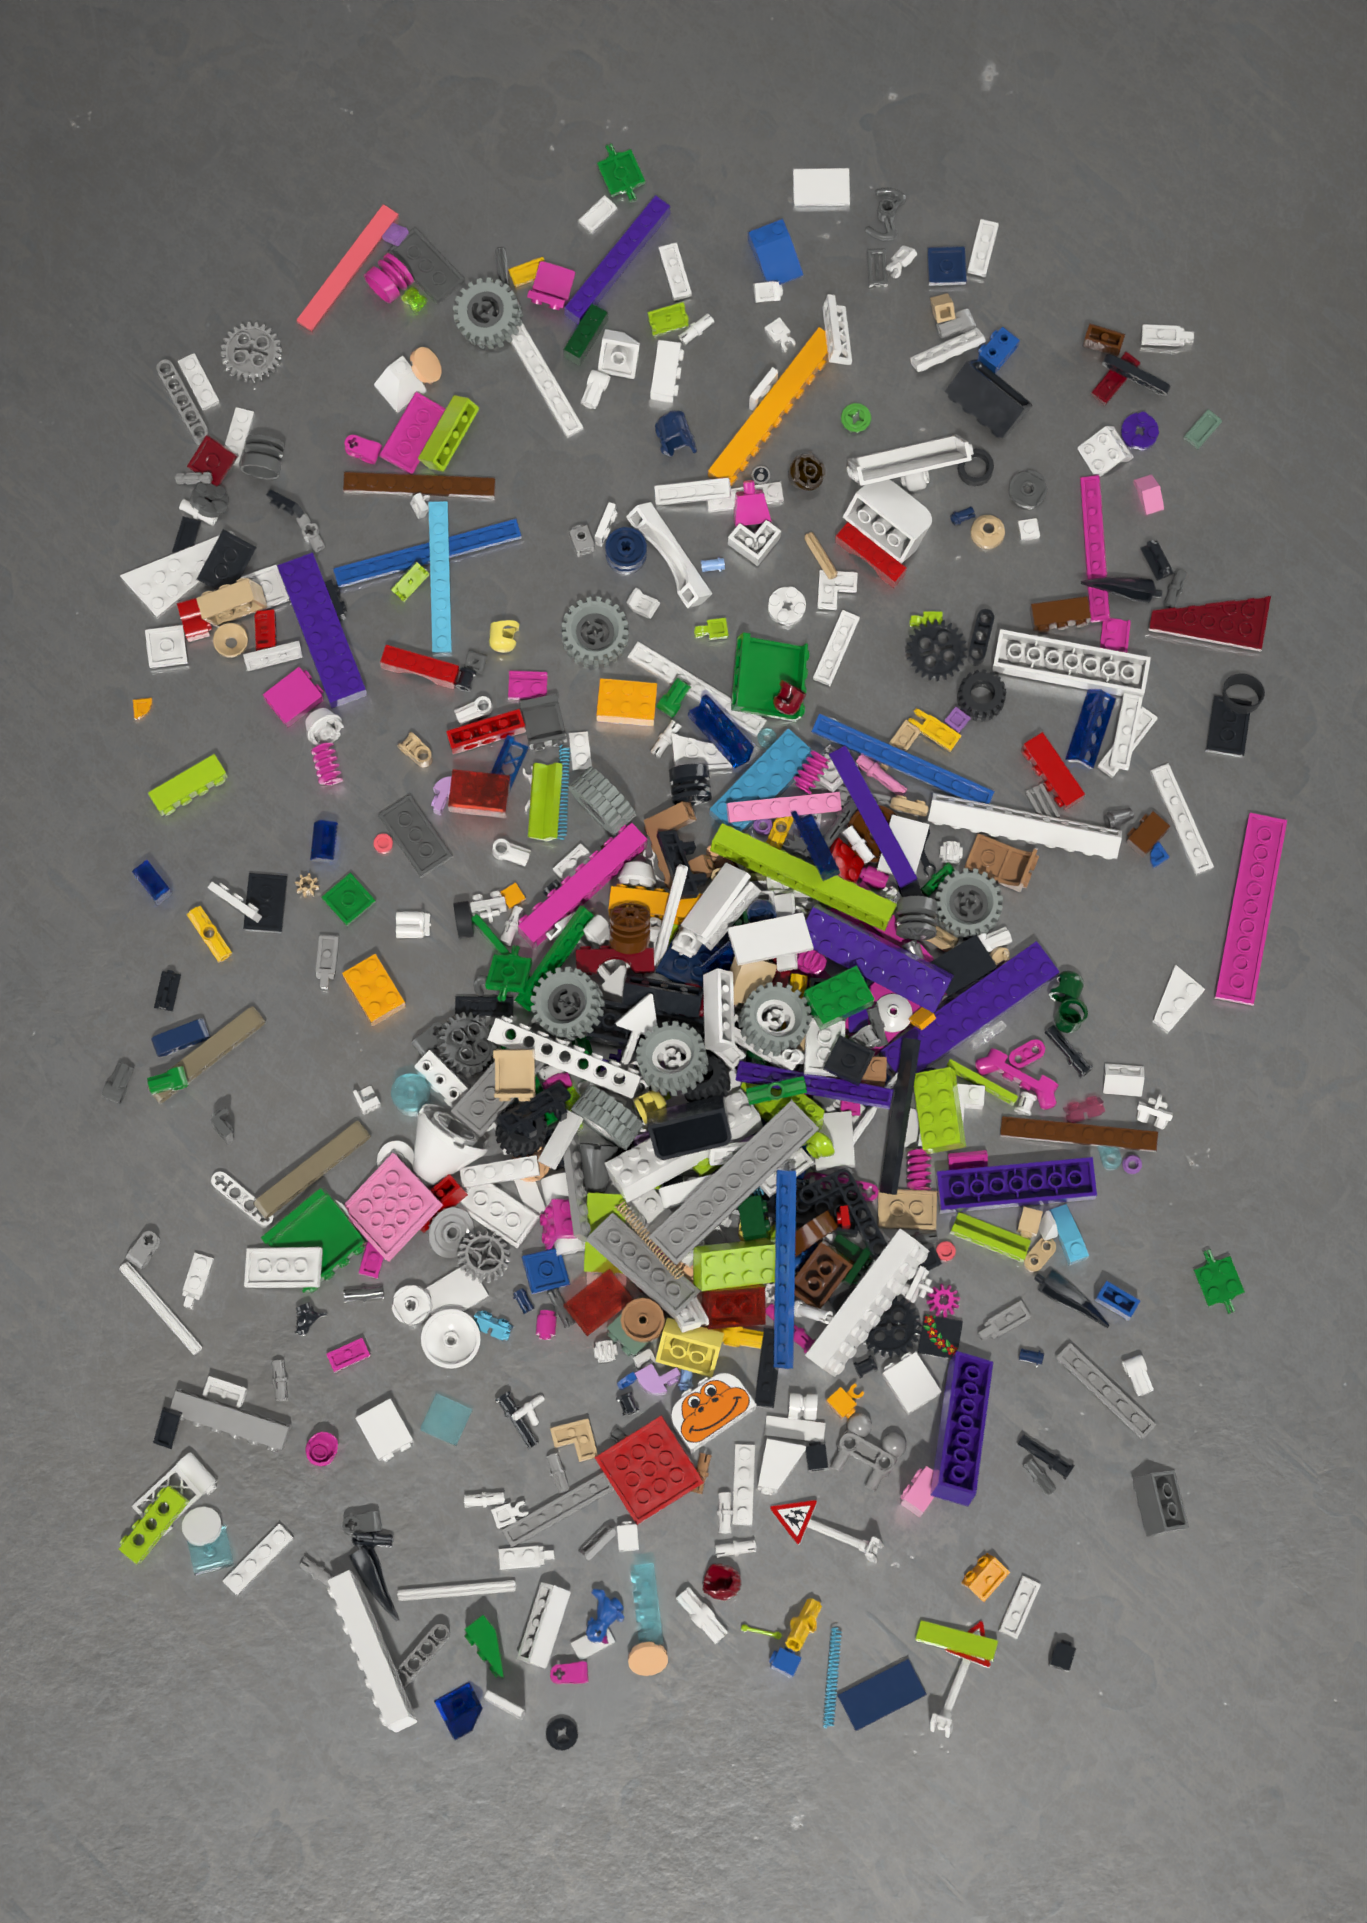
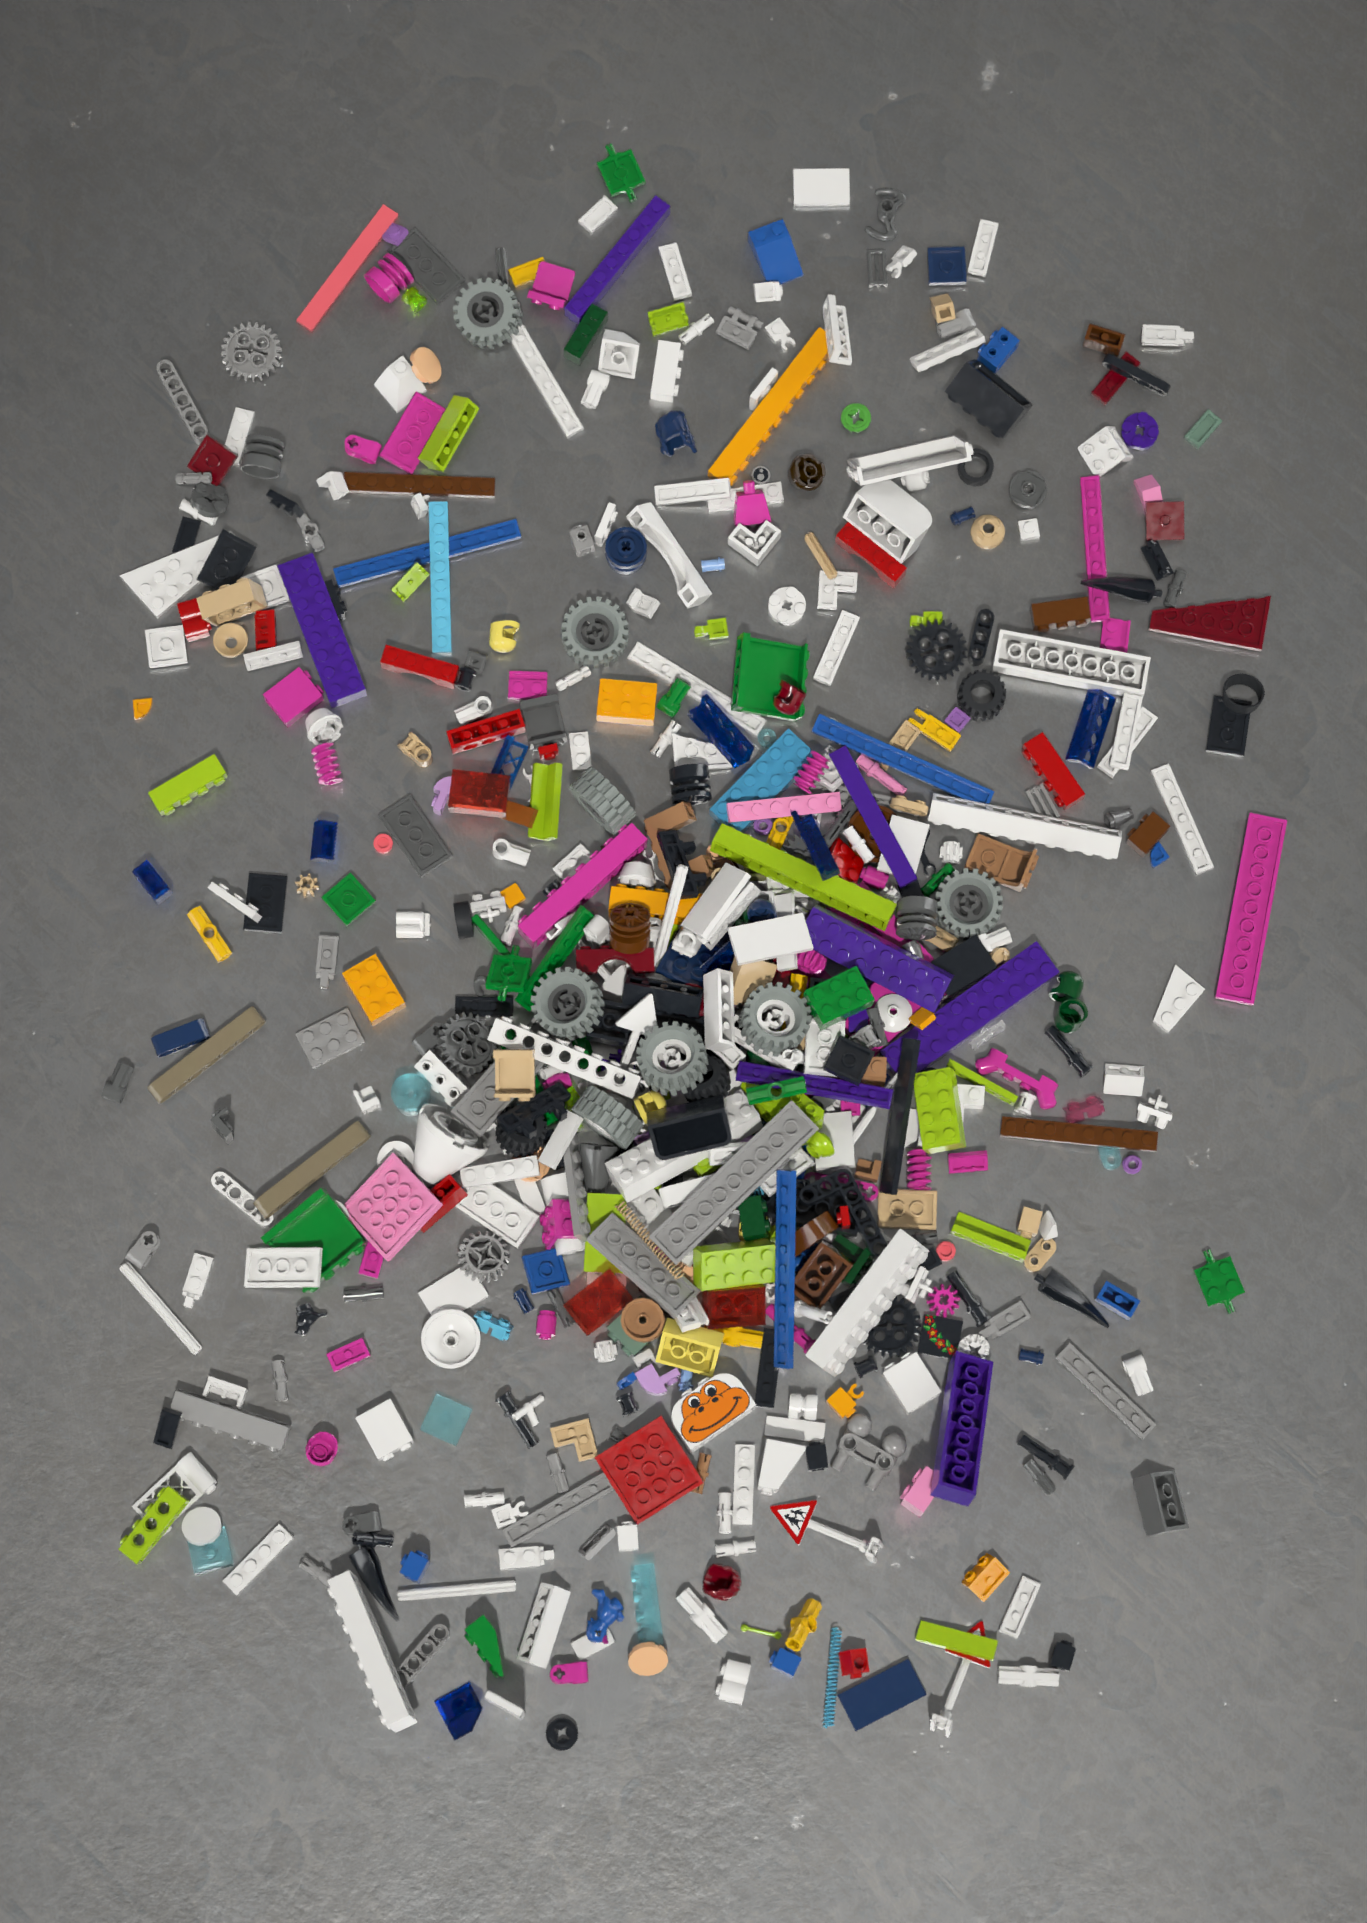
(167, 990): black hinge -> none
(173, 1080): green piece -> none
(198, 382): white plate -> none
(330, 1038): none -> light grey plate
(335, 483): none -> white panel
(401, 1302): white plate -> none
(414, 1566): none -> blue brick
(460, 1227): light grey gear -> none
(520, 814): none -> dark orange tile
(548, 752): none -> red plate
(563, 793): medium azure piece -> none
(573, 678): none -> white axle
(734, 1682): none -> white brick
(737, 332): none -> light grey plate
(851, 1657): none -> red brick
(868, 1170): none -> medium nougat panel
(973, 1306): none -> black pin
(976, 1341): none -> white gear
(1016, 1185): dark purple brick -> none
(1026, 1054): dark pink plate -> none
(1028, 1676): none -> white piece
(1069, 1235): medium azure slope -> none
(1164, 520): none -> dark red plate

